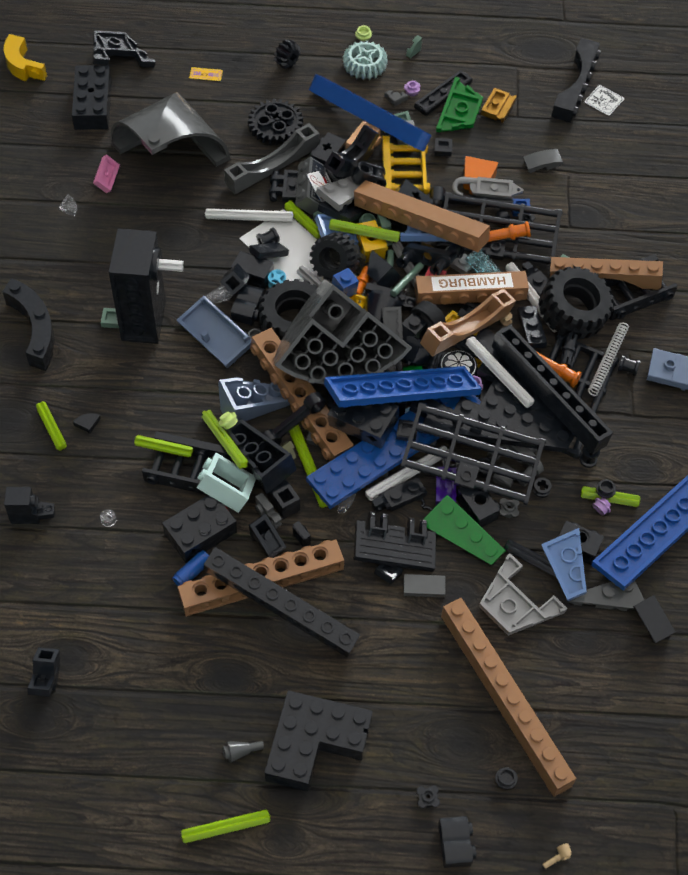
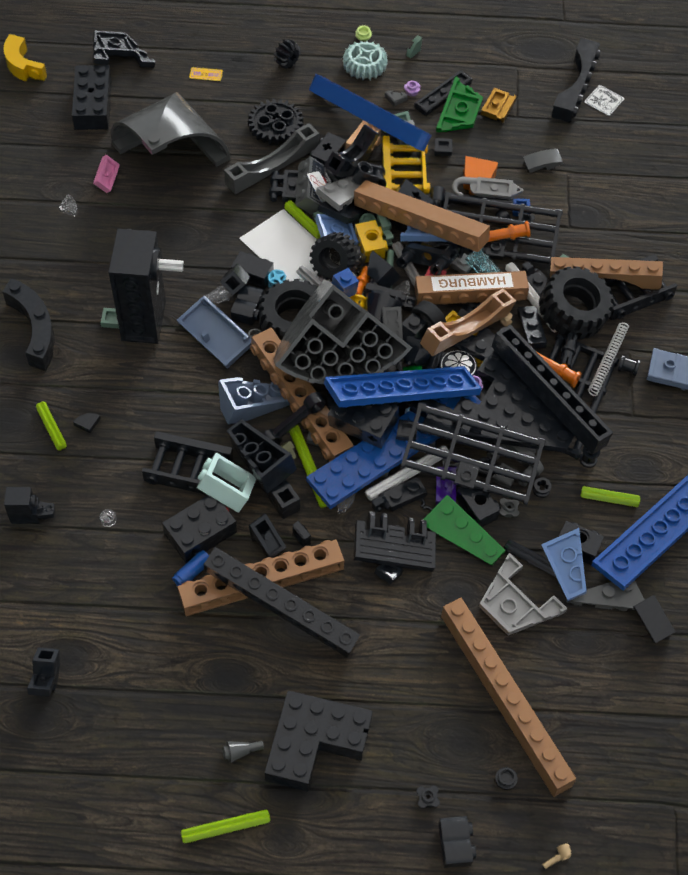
(163, 446): lime axle -> none
(225, 440): lime axle -> none
(228, 420): yellowish green plate -> none
(256, 215): white axle -> none
(263, 506): dark grey plate -> none
(268, 237): black bush -> none
(268, 250): black tile -> none
(364, 230): lime axle -> none
(395, 291): sand green bar -> none
(424, 585): dark grey tile -> none
(500, 372): white axle -> none
(601, 506): lavender plate -> none
(606, 489): black plate -> none

